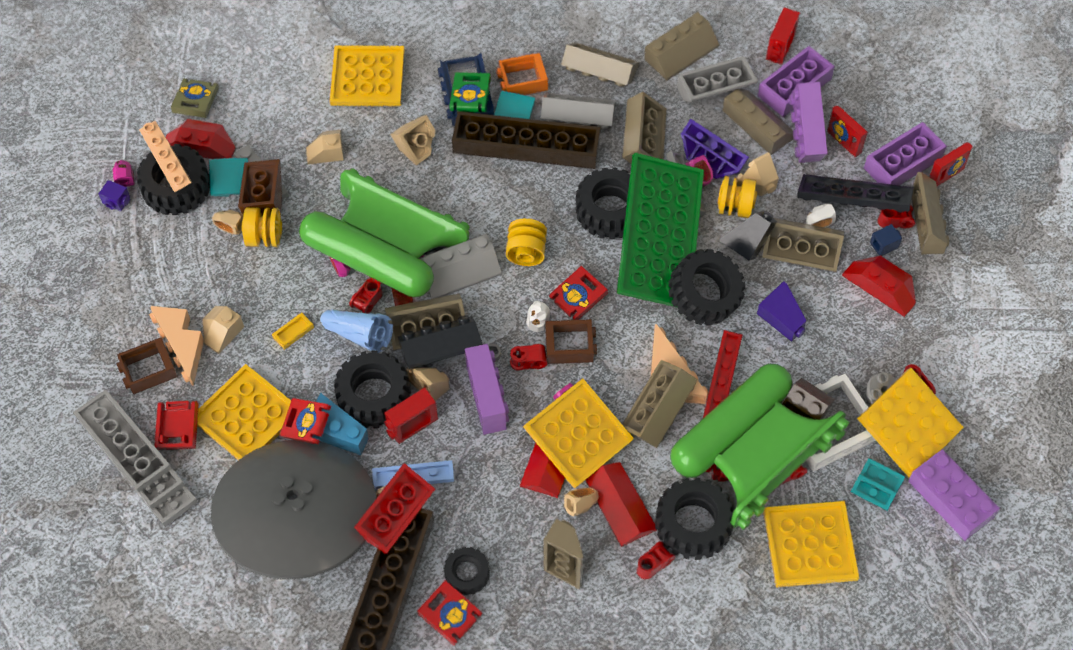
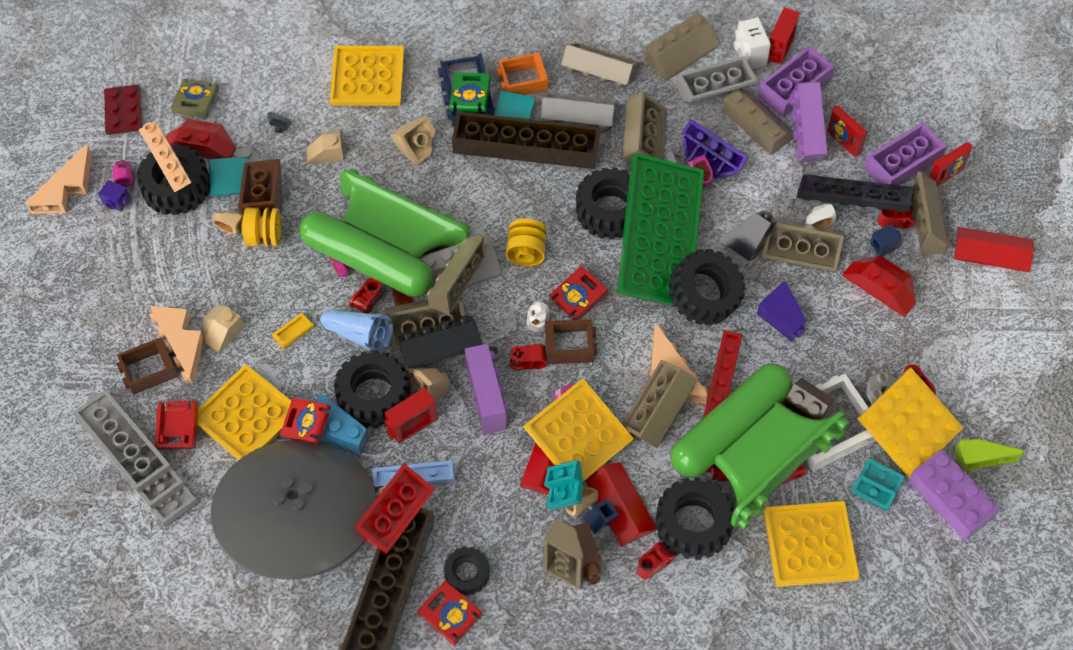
(69, 180): none -> light nougat slope
(122, 109): none -> dark red plate
(278, 121): none -> black piece
(457, 274): none -> dark tan slope
(564, 484): none -> teal slope
(591, 561): none -> reddish brown hips
(600, 515): none -> dark blue brick
(738, 197): yellow wheel -> none
(752, 42): none -> white brick
(764, 172): tan slope -> none
(983, 454): none -> lime slope
(993, 249): none -> red slope

